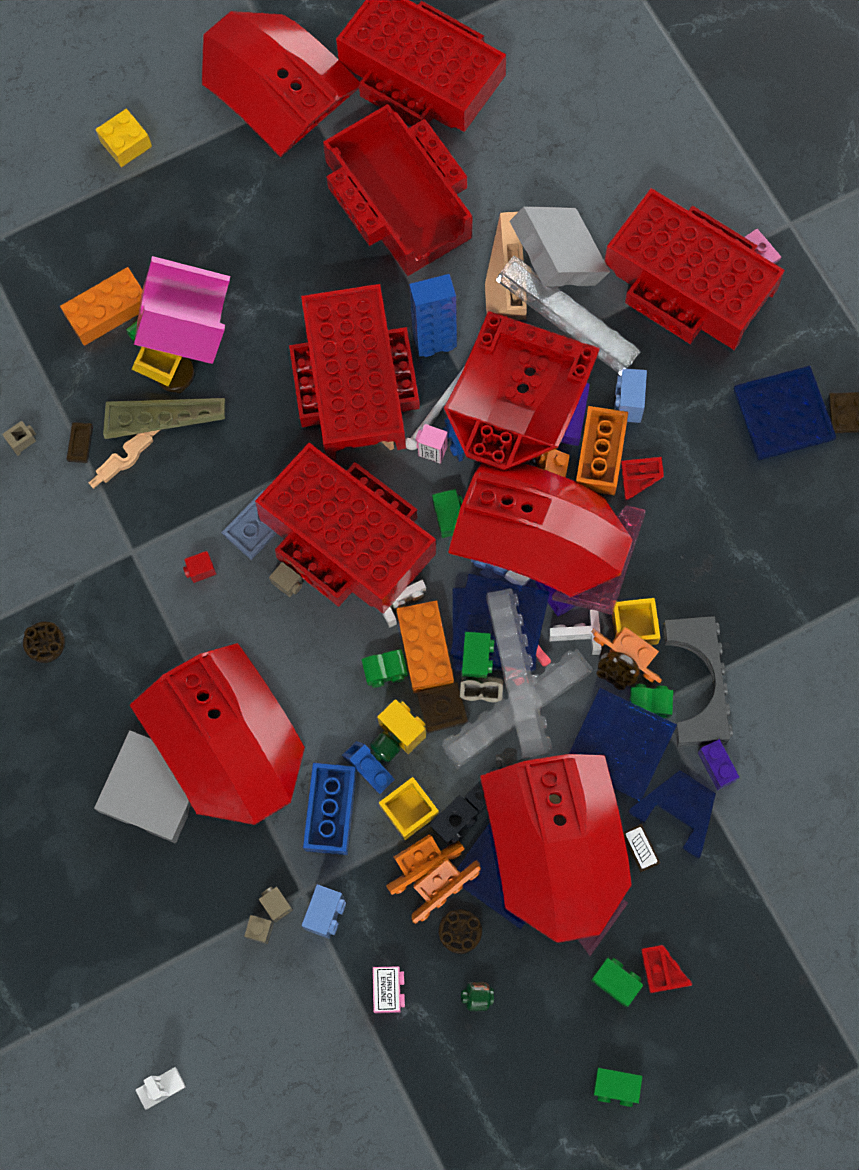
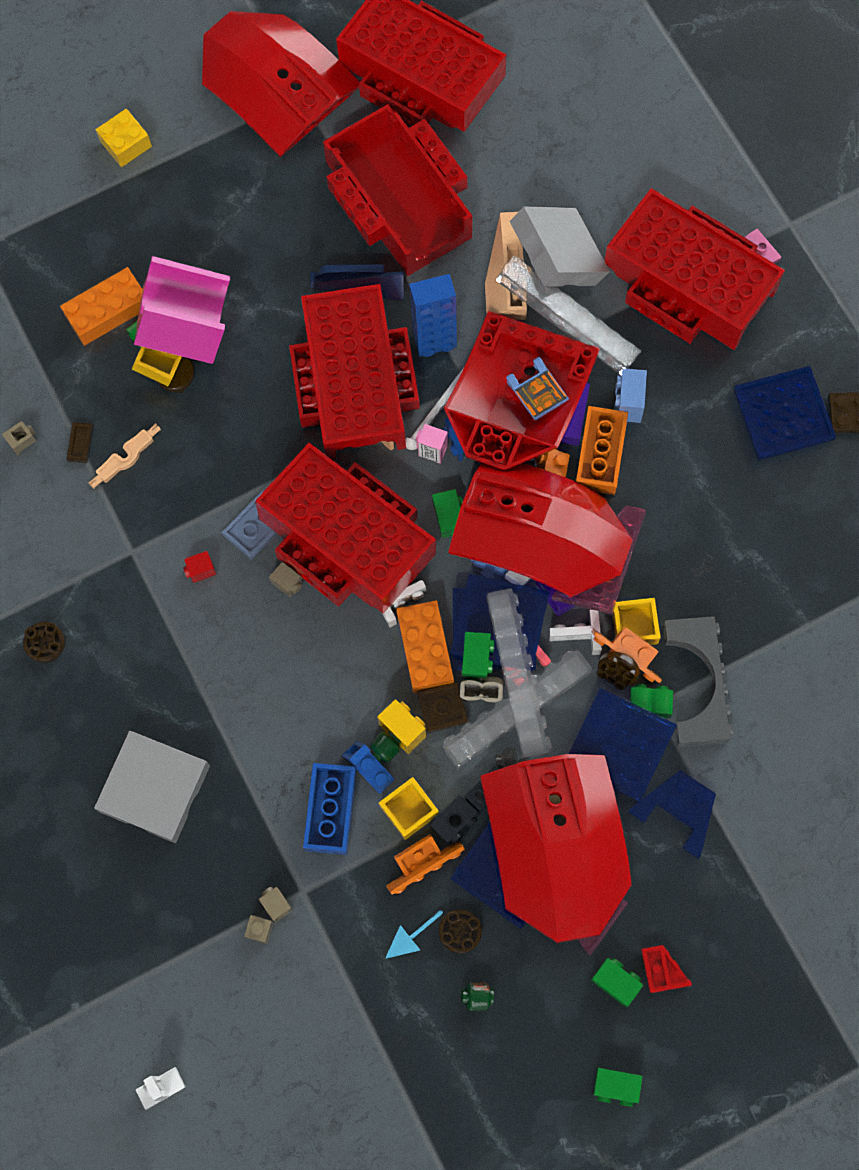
(137, 417): olive wing -> none
(228, 765): red wedge -> none
(324, 911): medium blue brick -> none
(353, 276): none -> dark blue wedge
(384, 668): green brick -> none
(387, 989): brick -> none
(403, 942): none -> medium azure piece
(440, 884): orange bracket -> none
(540, 392): none -> flag
(640, 474): red wing -> none
(641, 848): tile -> none
(718, 764): dark purple brick -> none

